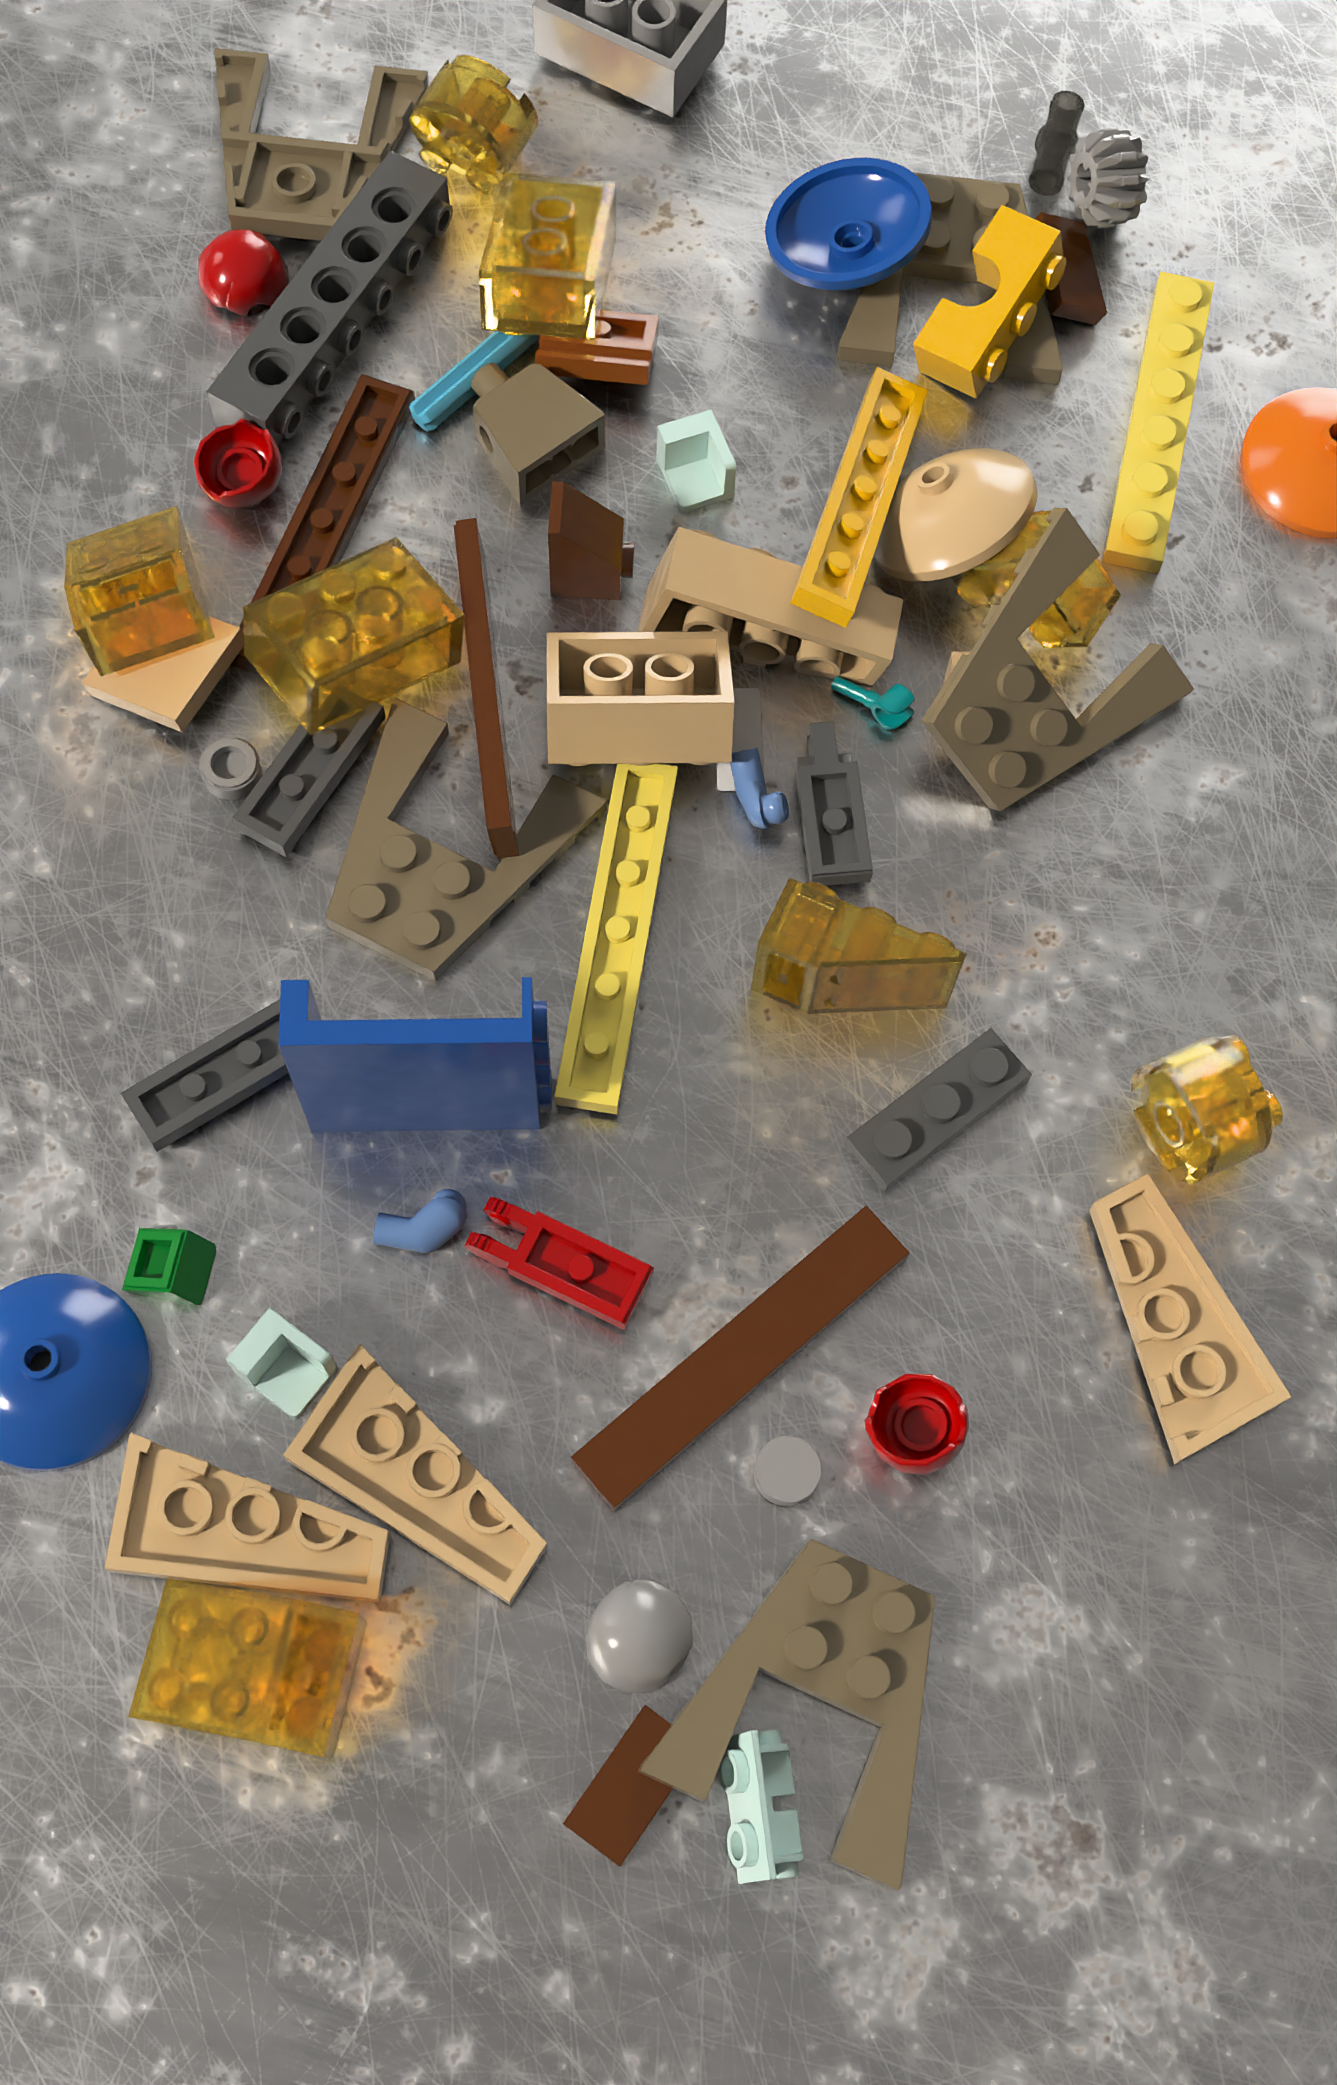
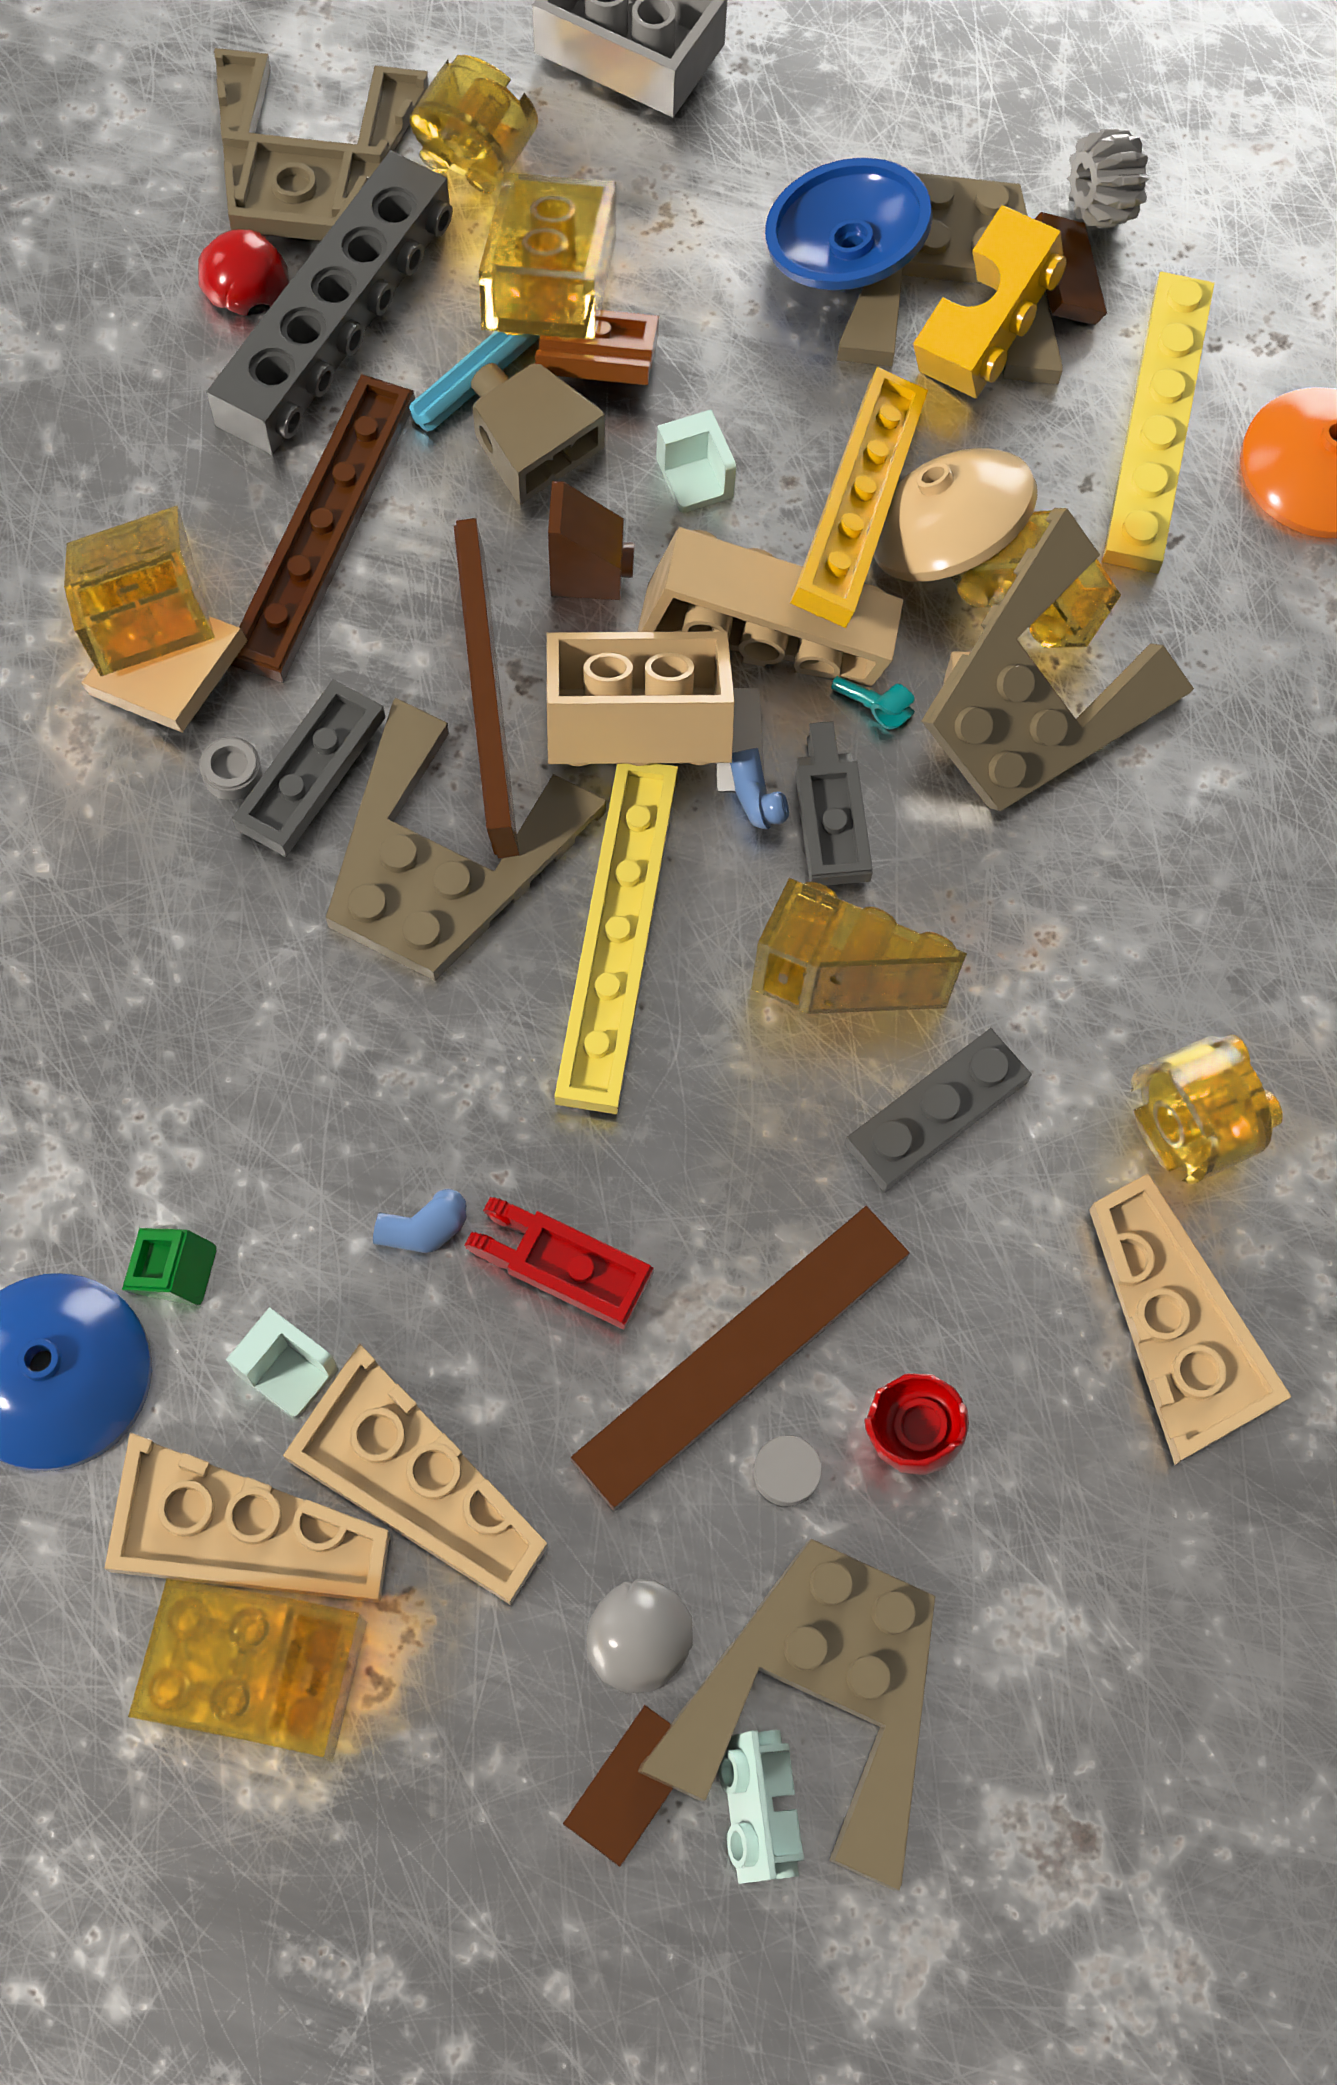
(209, 1079): dark grey plate -> none
(238, 465): red hair -> none
(353, 635): clear yellow brick -> none
(416, 1069): blue panel -> none
(1056, 143): clear smoke pin -> none

